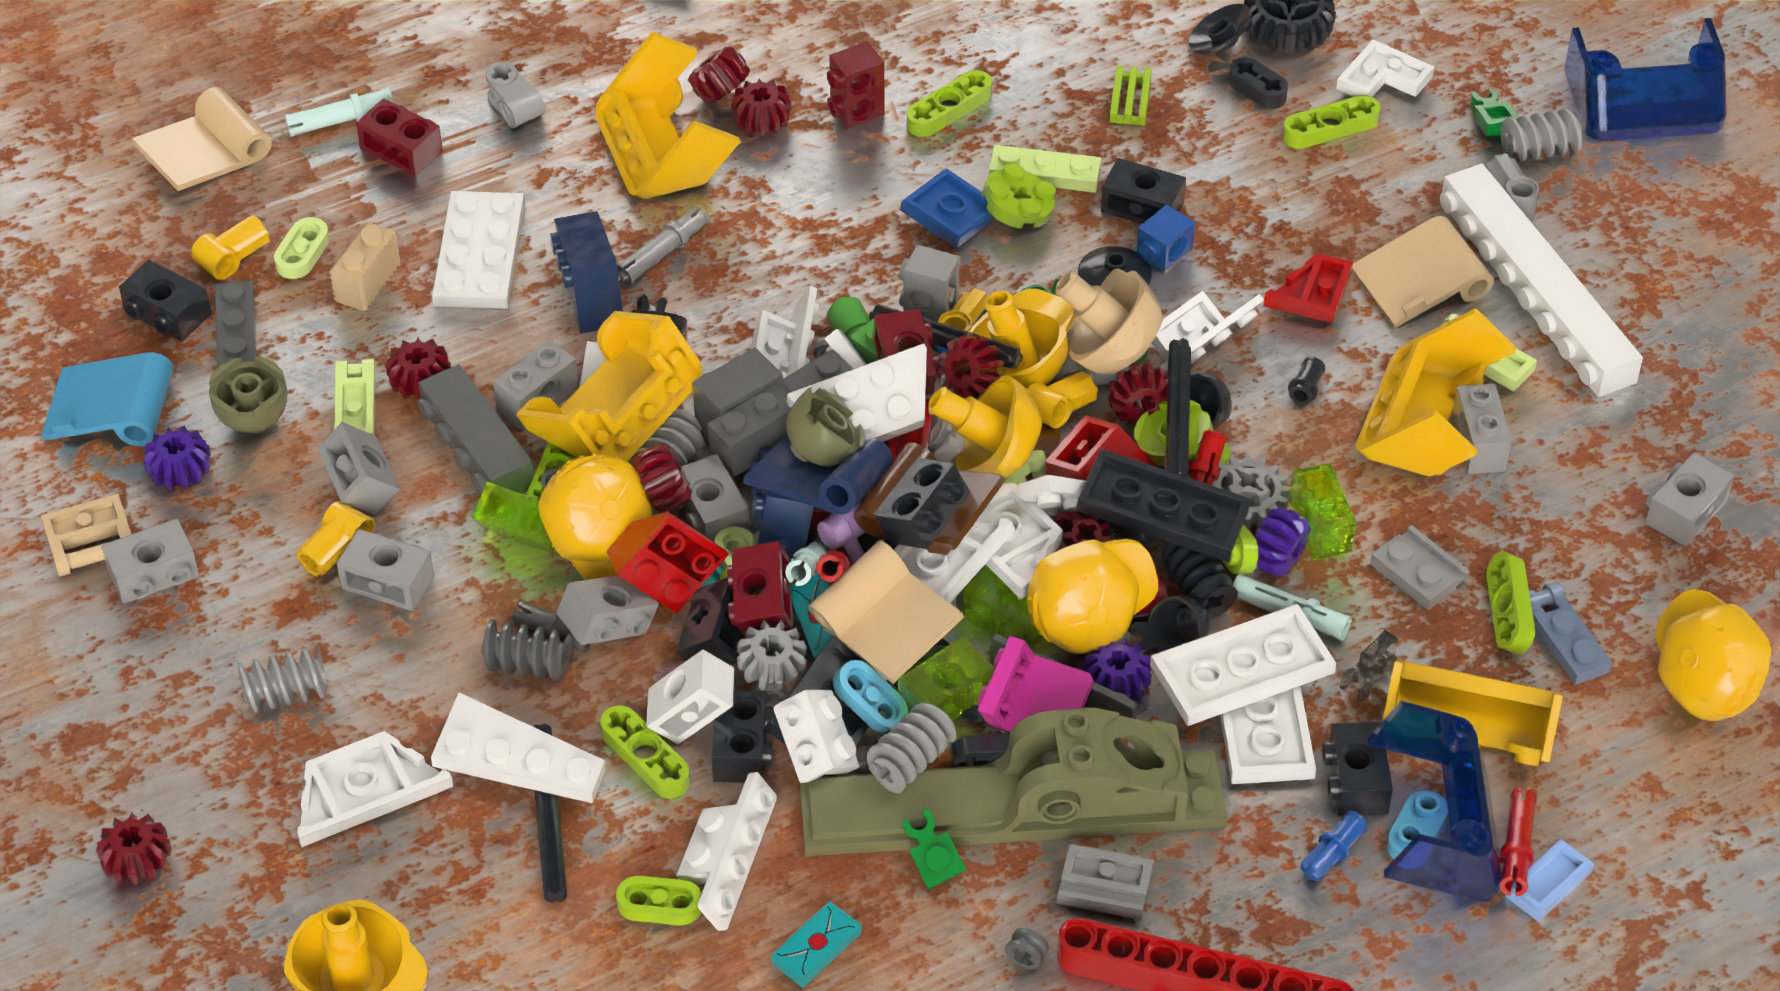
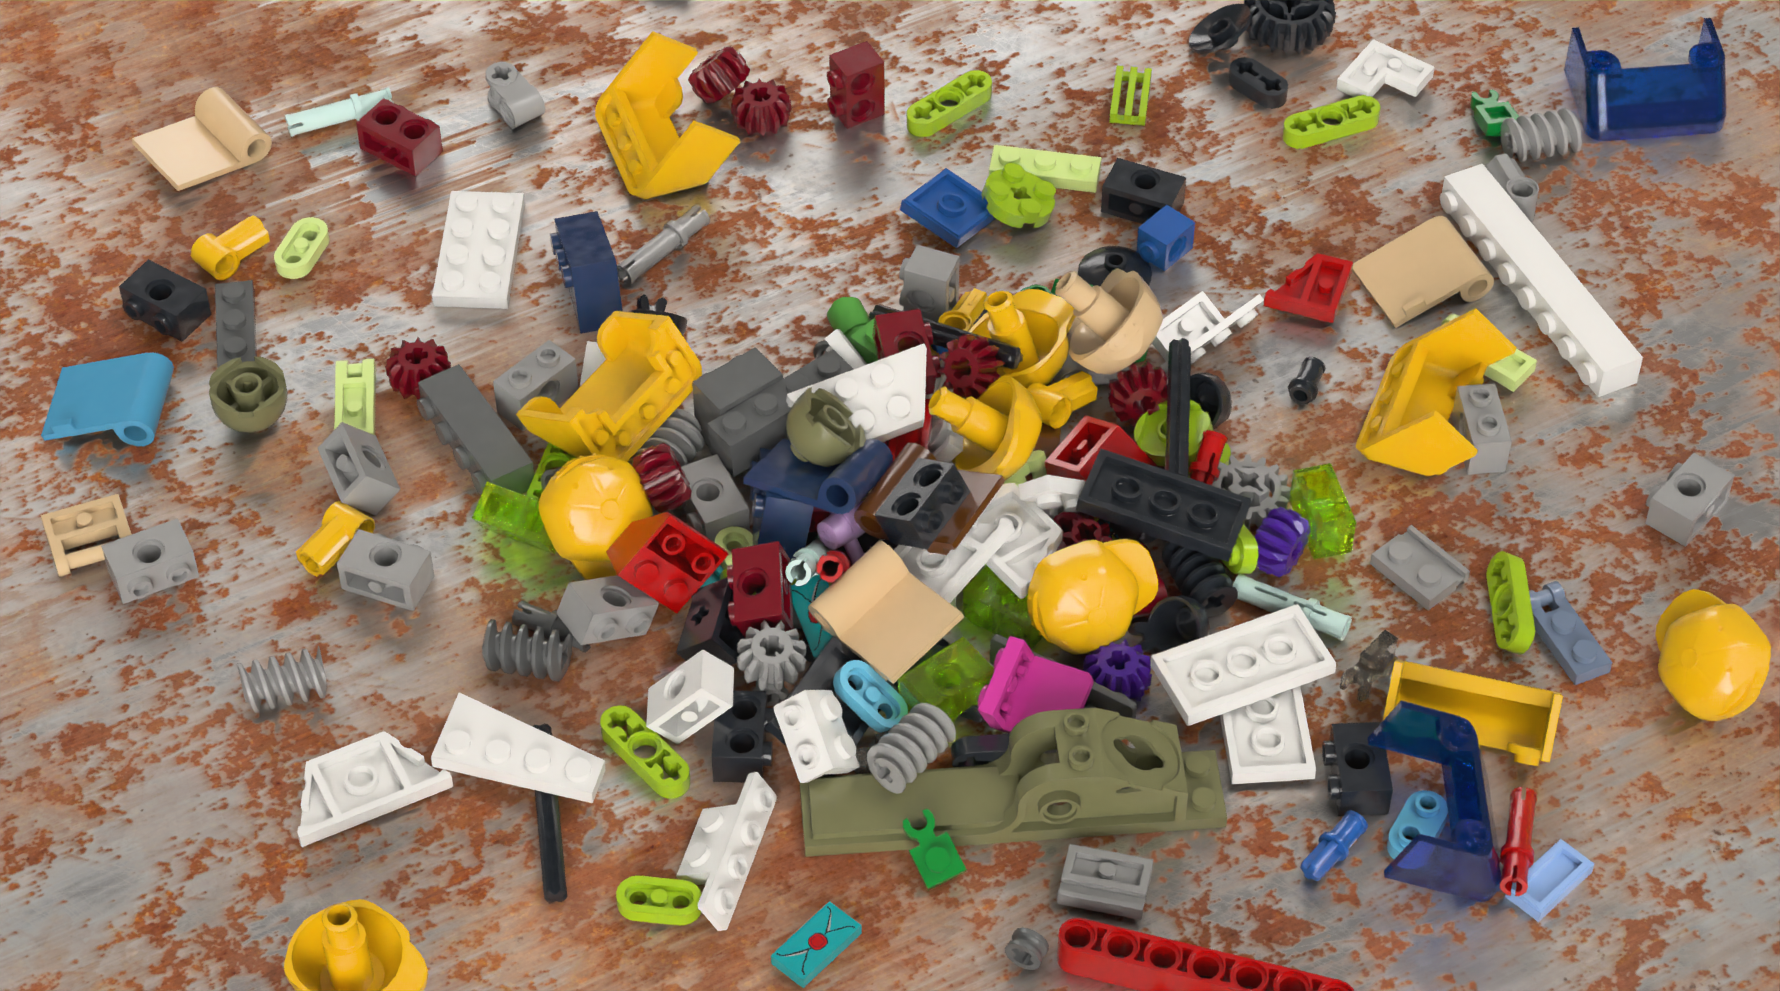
(134, 849): dark red gear -> none
(177, 458): dark purple gear -> none
(365, 266): tan brick -> none
(785, 341): white bracket -> none

